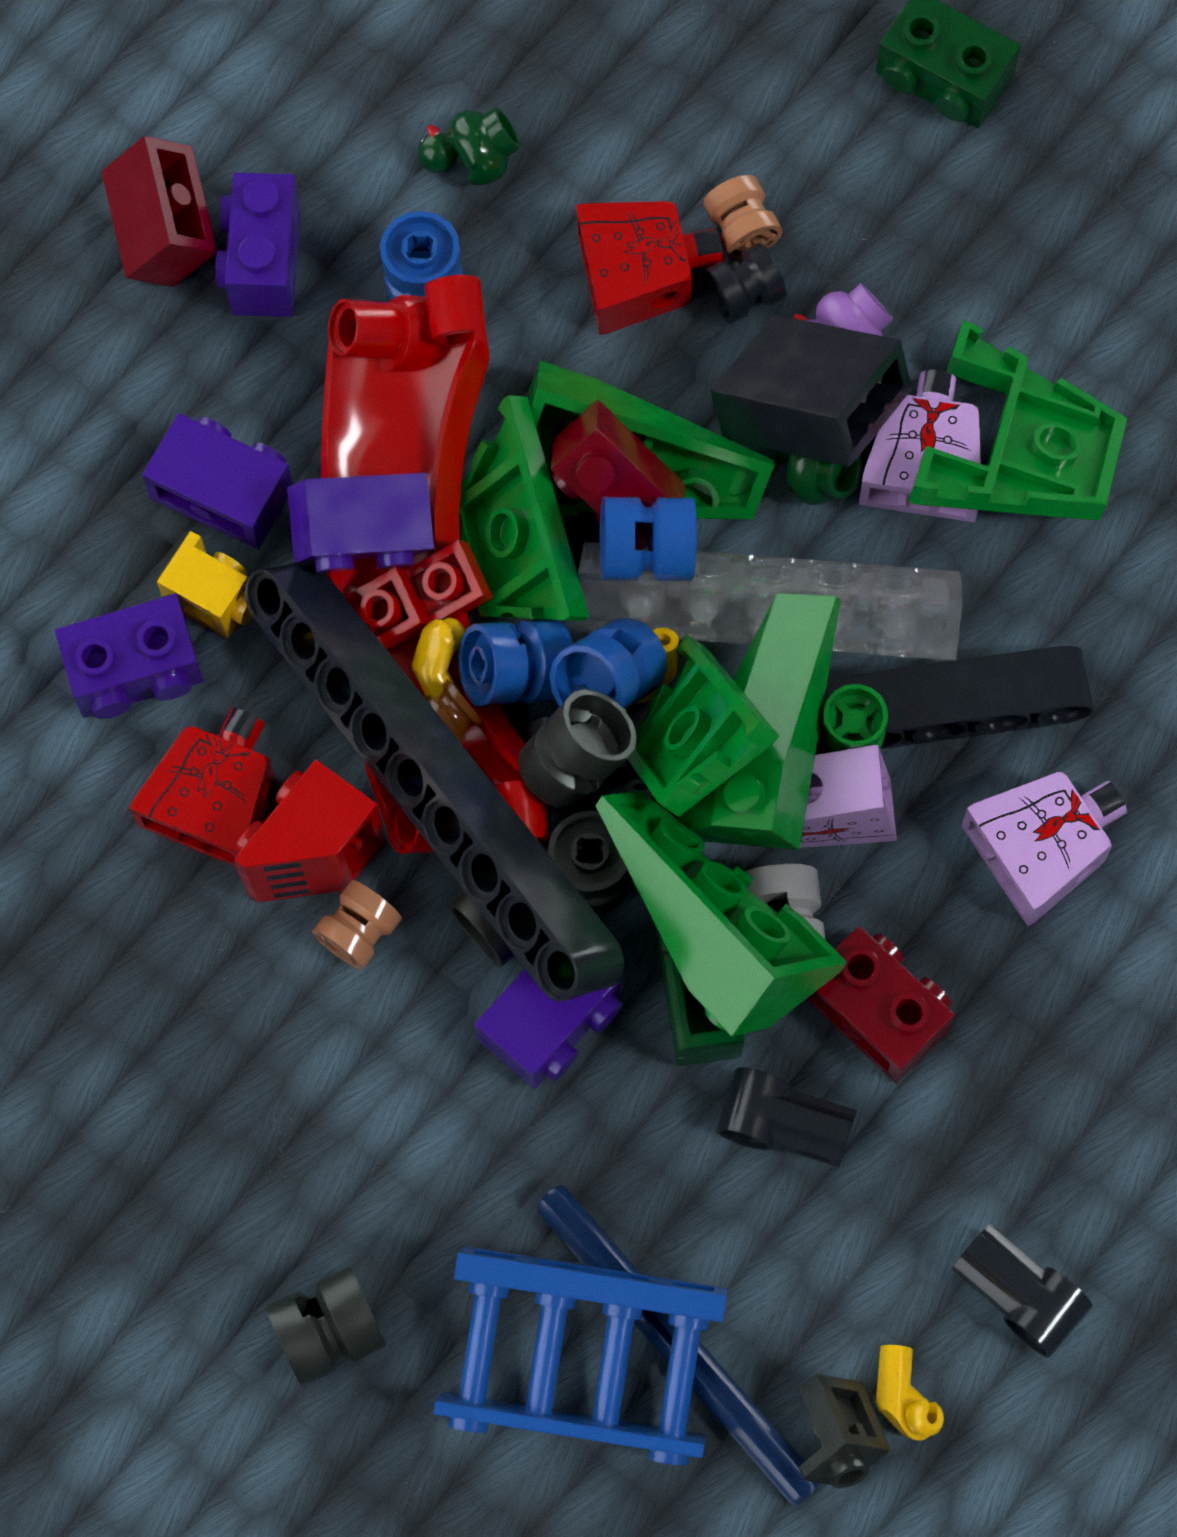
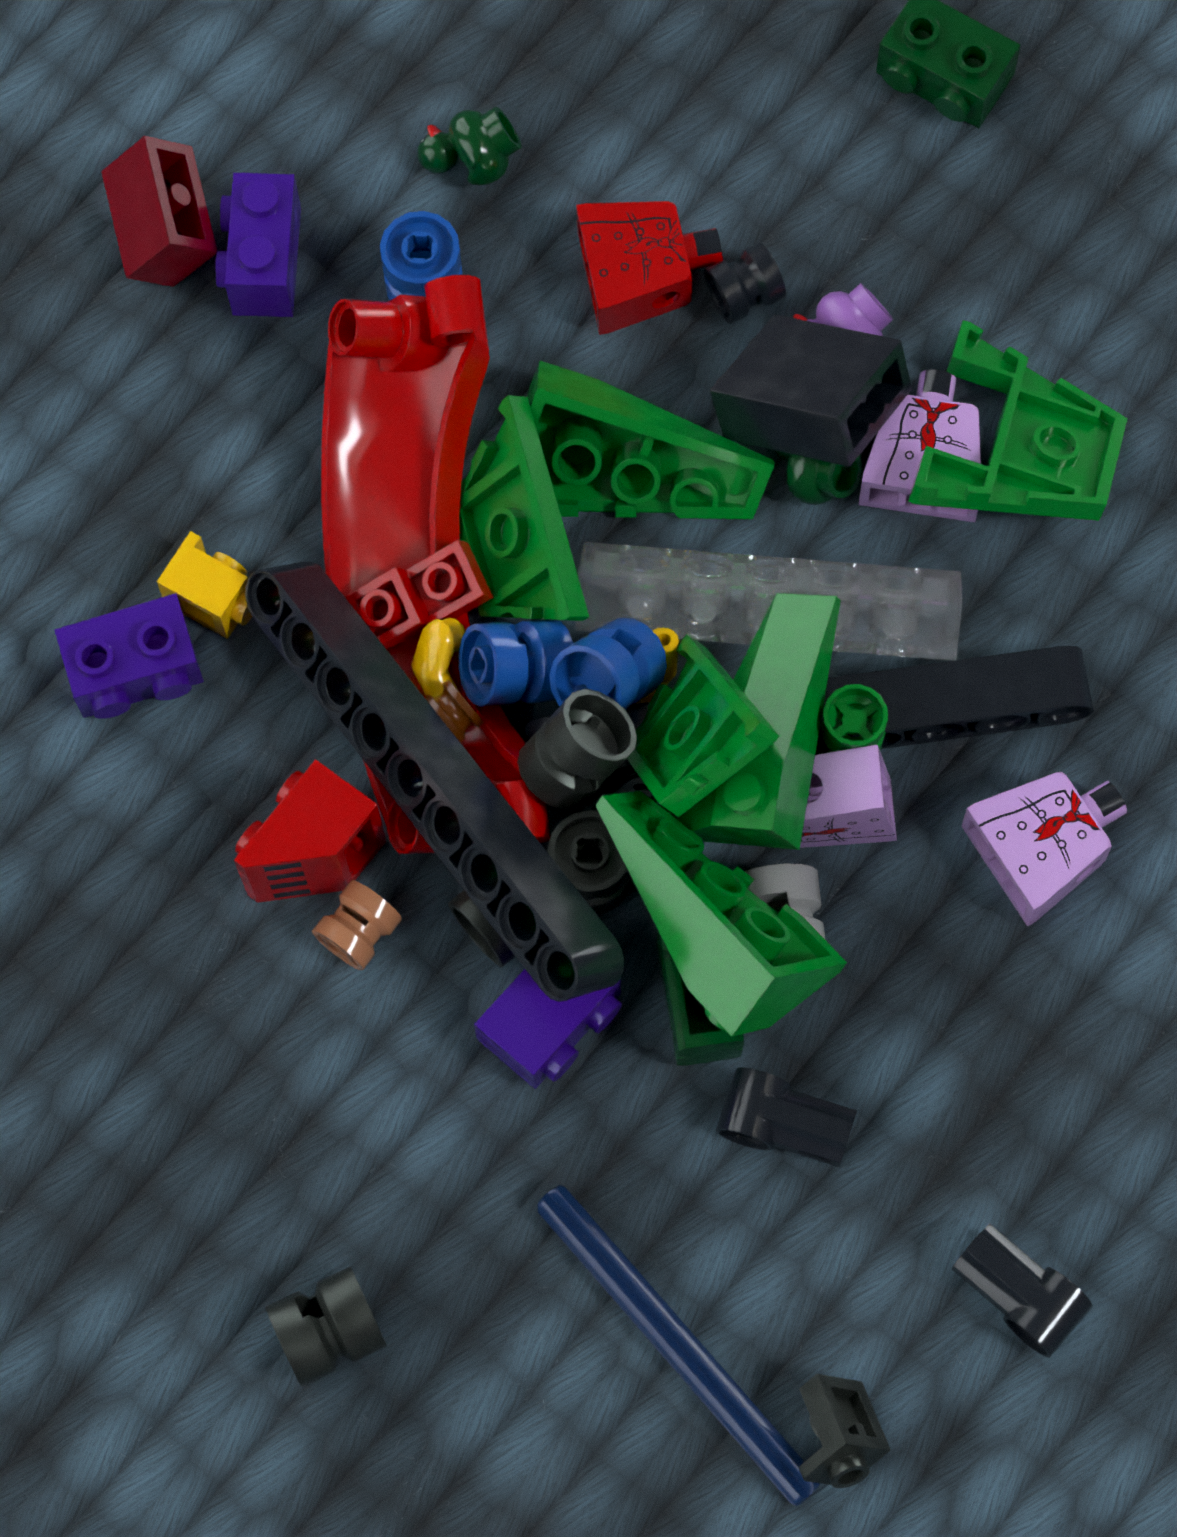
(208, 788): red torso -> none
(219, 479): dark purple brick -> none
(360, 520): dark purple brick -> none
(606, 459): dark red brick -> none
(623, 1300): blue fence -> none
(670, 538): blue wheel -> none
(741, 215): nougat wheel -> none
(883, 1004): dark red brick -> none
(900, 1400): yellow arm -> none

